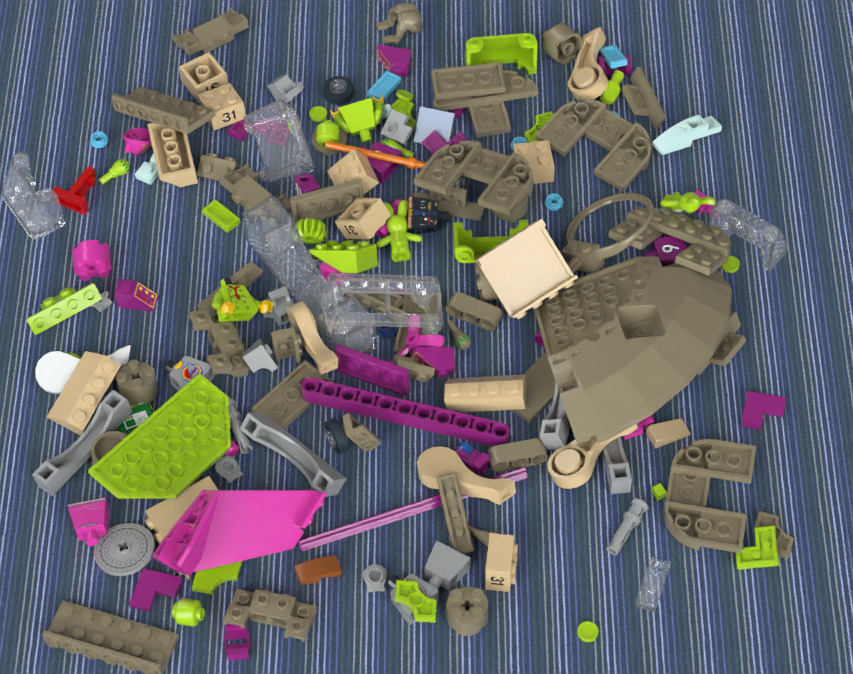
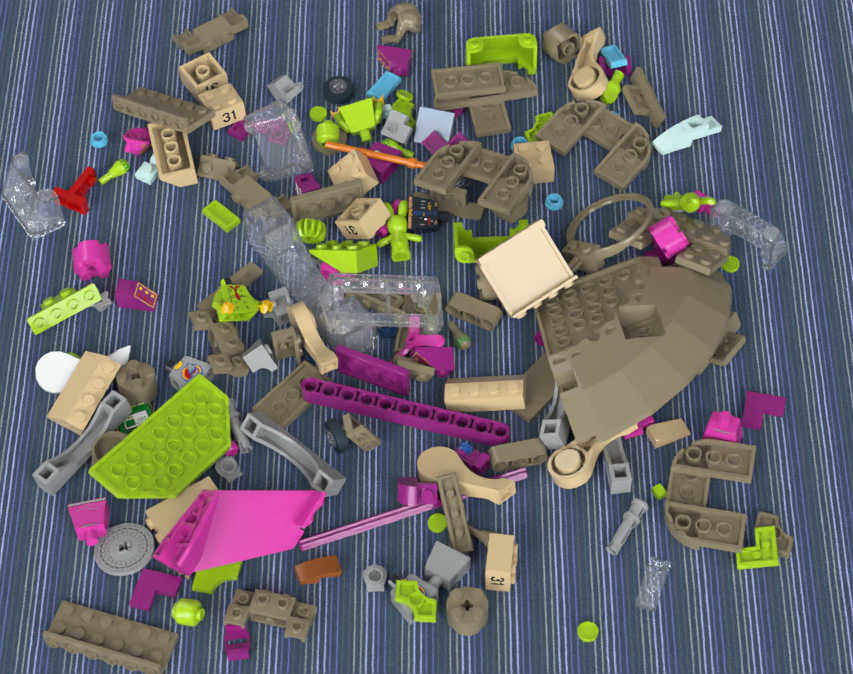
(412, 492): none -> magenta brick
(437, 523): none -> lime piece
(668, 238): none -> dark pink brick
(723, 427): none -> dark pink torso

